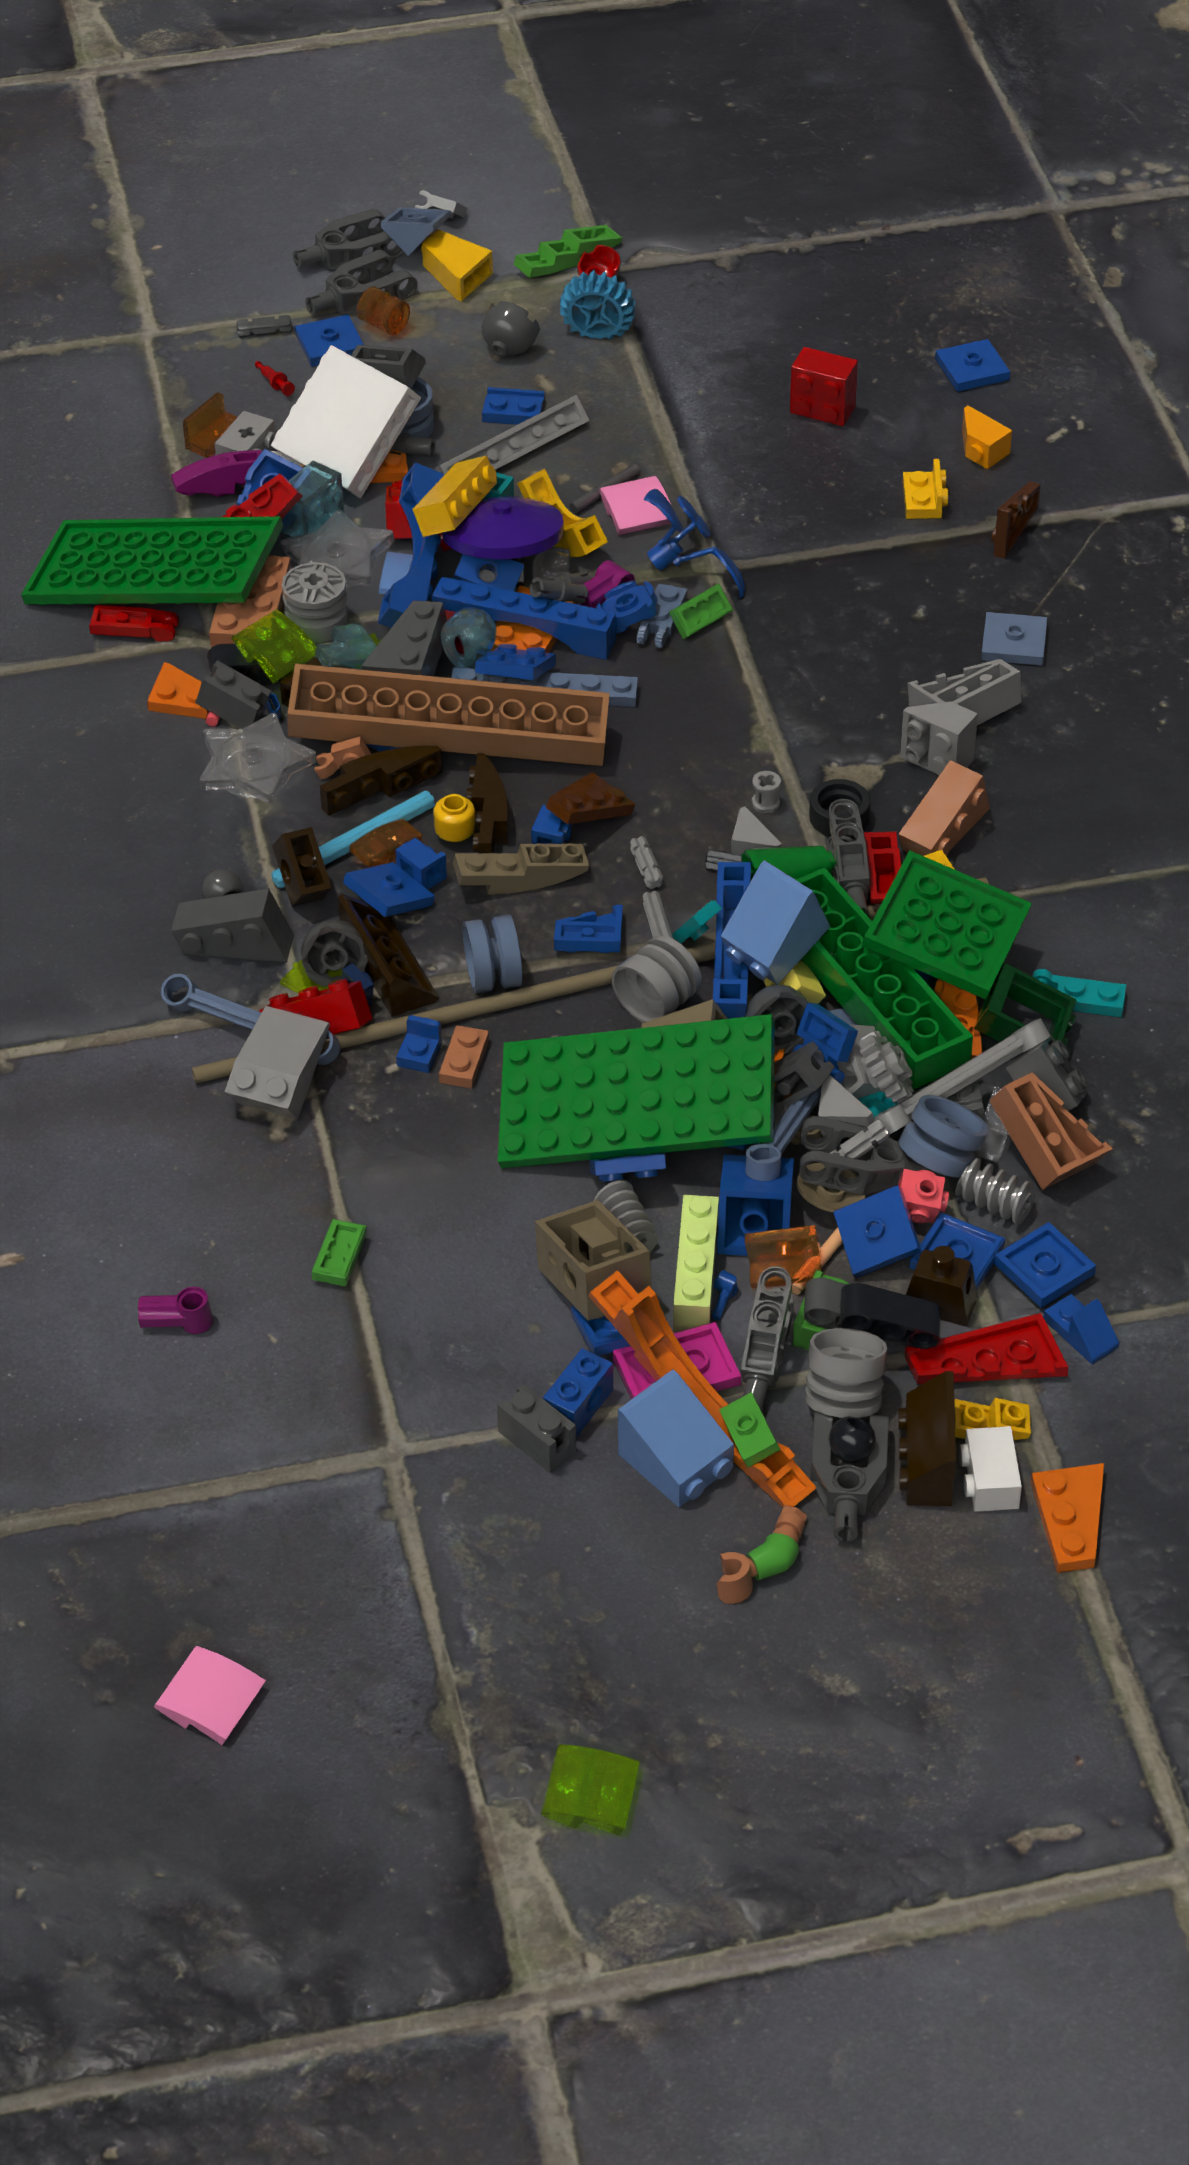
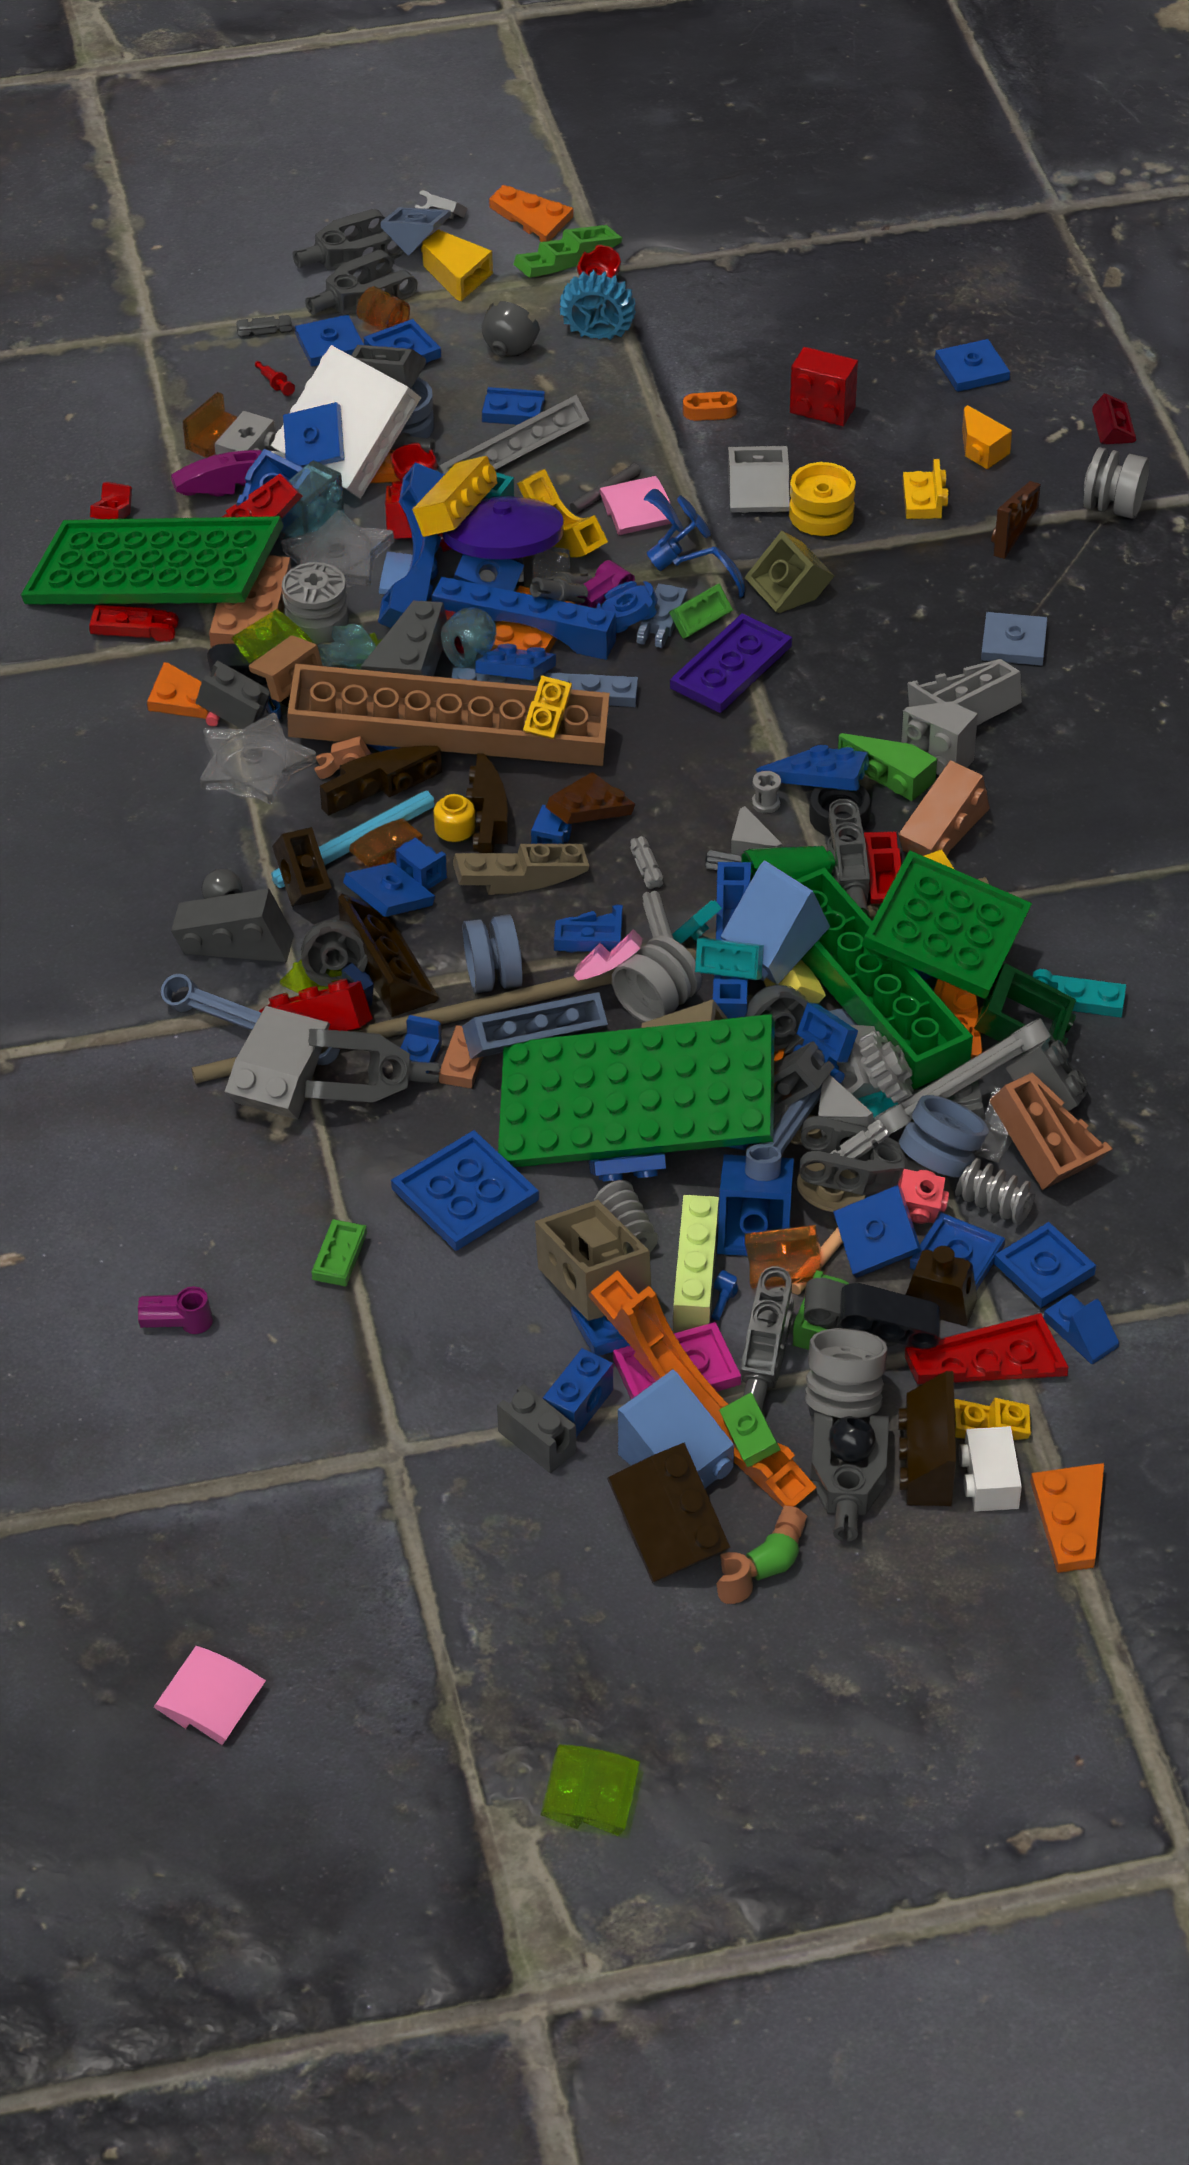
(114, 502): none -> red bracket
(279, 664): none -> medium nougat panel
(314, 435): none -> blue plate
(380, 1051): none -> dark grey piece
(405, 457): none -> red hair
(407, 336): none -> blue plate
(465, 1190): none -> blue plate
(533, 212): none -> orange wing
(548, 707): none -> yellow slope
(558, 1018): none -> sand blue brick
(602, 960): none -> bright pink slope
(668, 1512): none -> dark brown slope
(709, 406): none -> orange beam
(729, 958): none -> teal plate
(730, 663): none -> dark purple plate
(758, 479): none -> light grey slope
(788, 574): none -> olive slope
(822, 498): none -> yellow wheel
(822, 768): none -> blue wing
(895, 764): none -> bright green slope
(1111, 482): none -> light grey wheel
(1113, 421): none -> dark red slope

